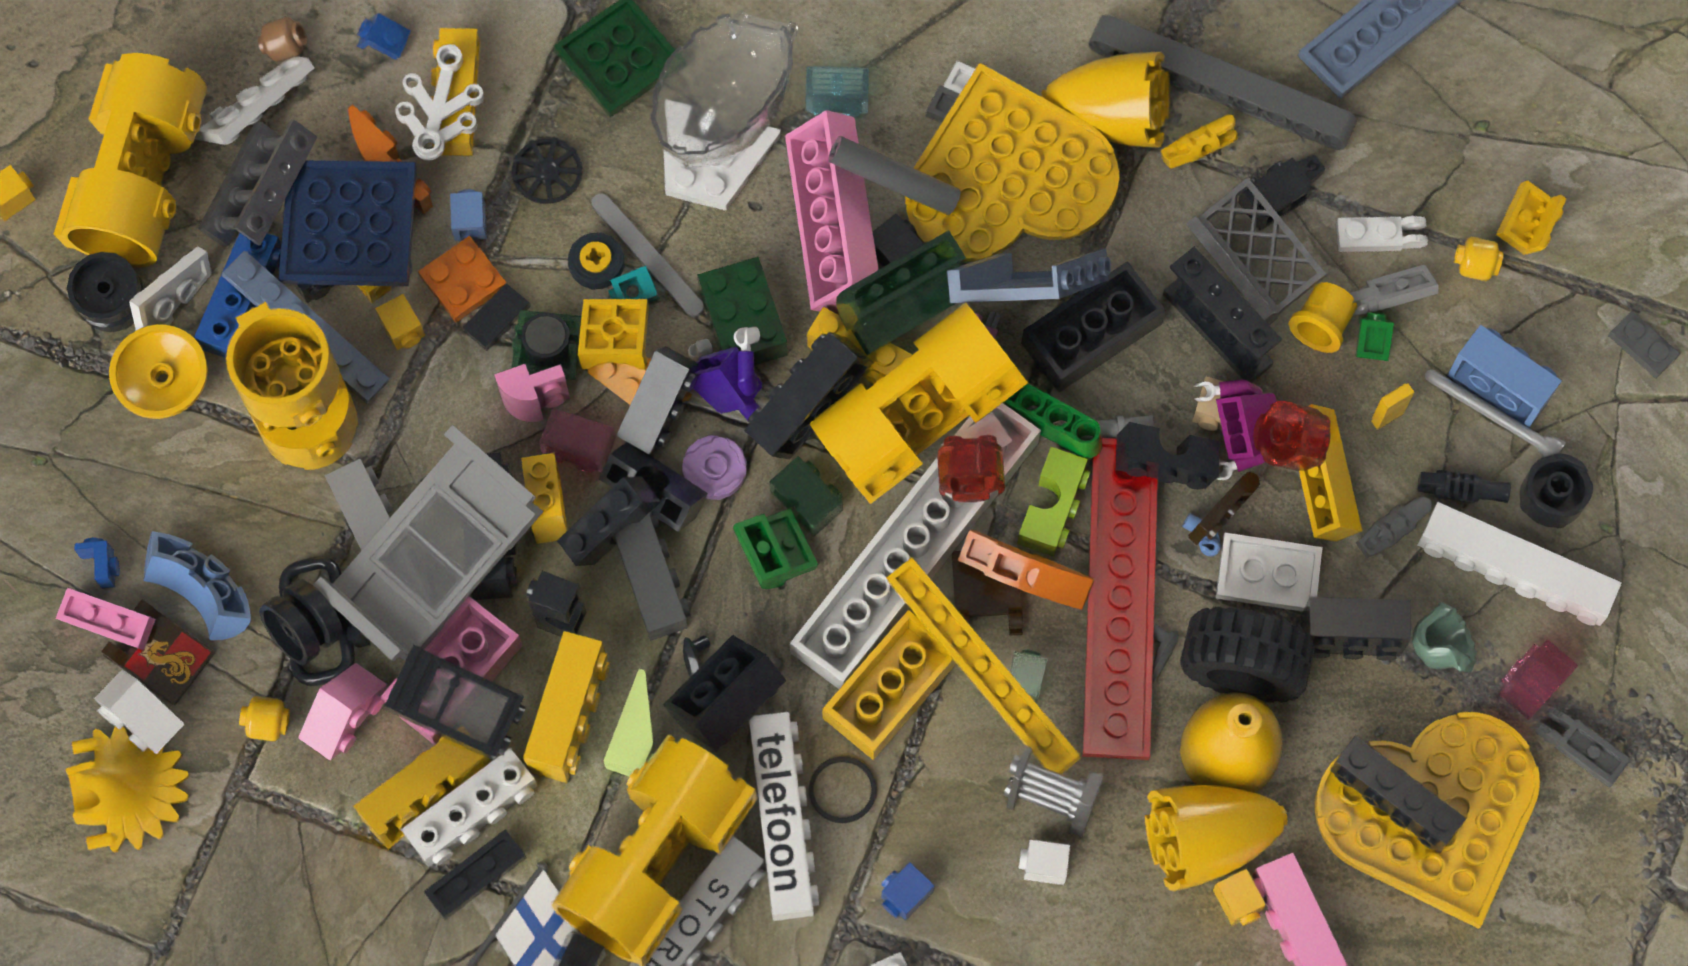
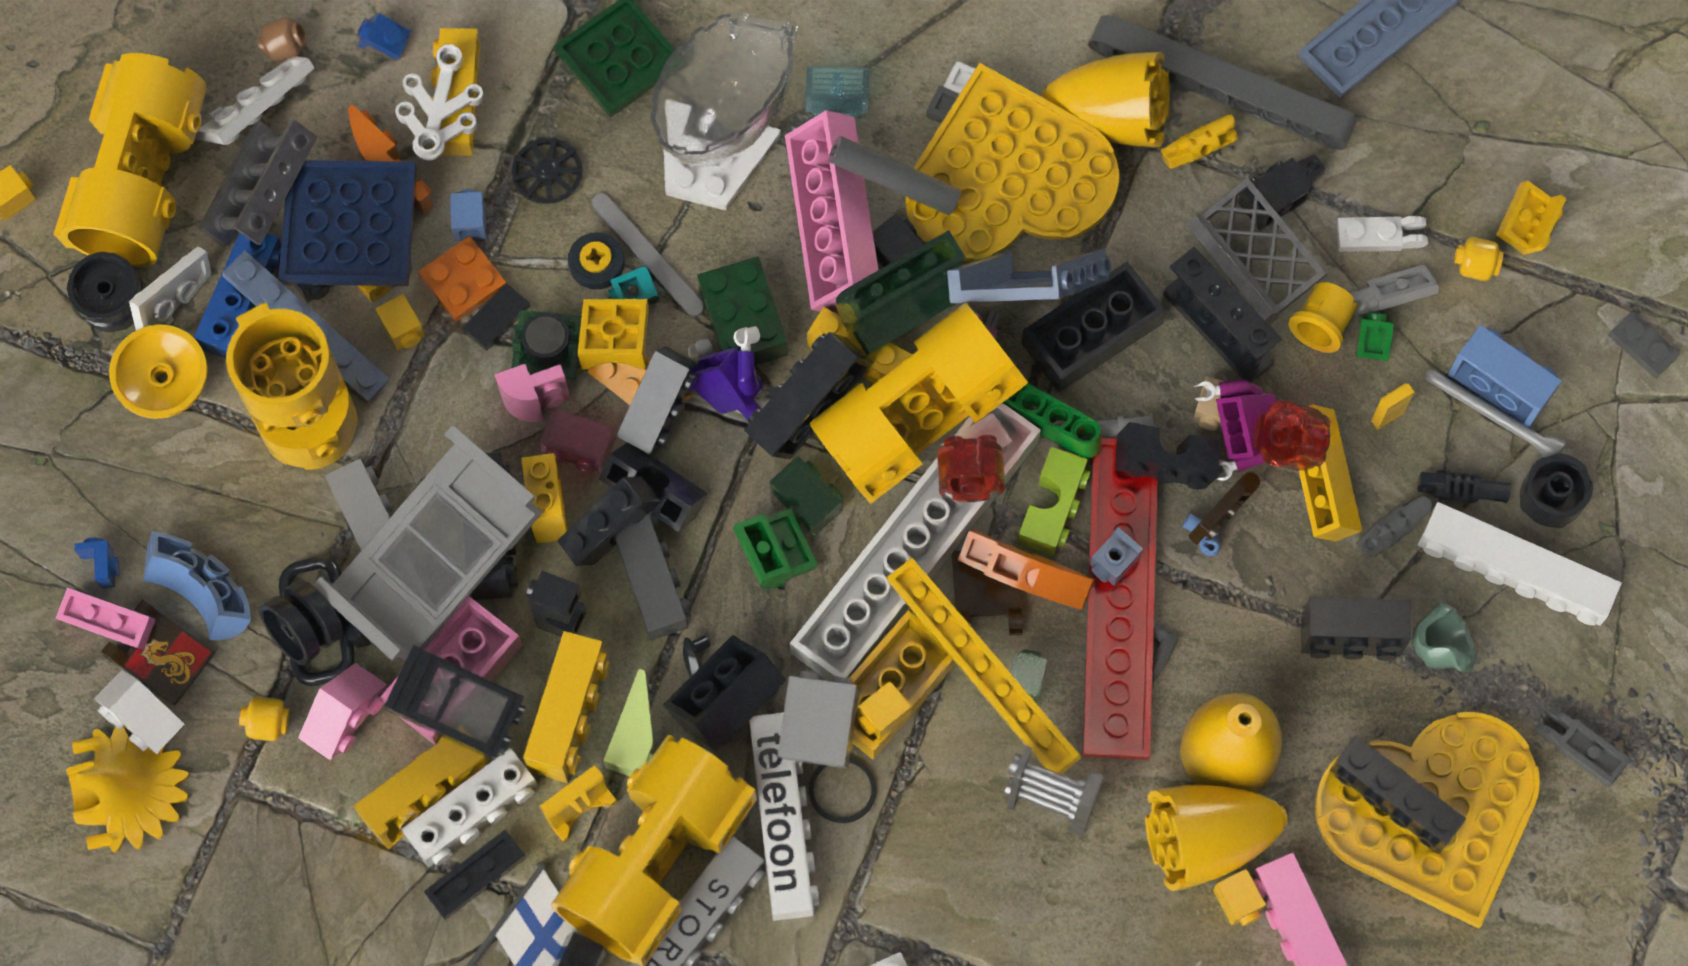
(577, 797): none -> yellow piece
(715, 466): lavender tile -> none
(819, 720): none -> light grey brick
(883, 711): none -> yellow brick
(905, 891): blue brick -> none
(1045, 862): white brick -> none
(1112, 570): none -> sand blue brick
(1247, 654): black tyre -> none
(1268, 572): white plate -> none
(1536, 680): clear pink brick -> none

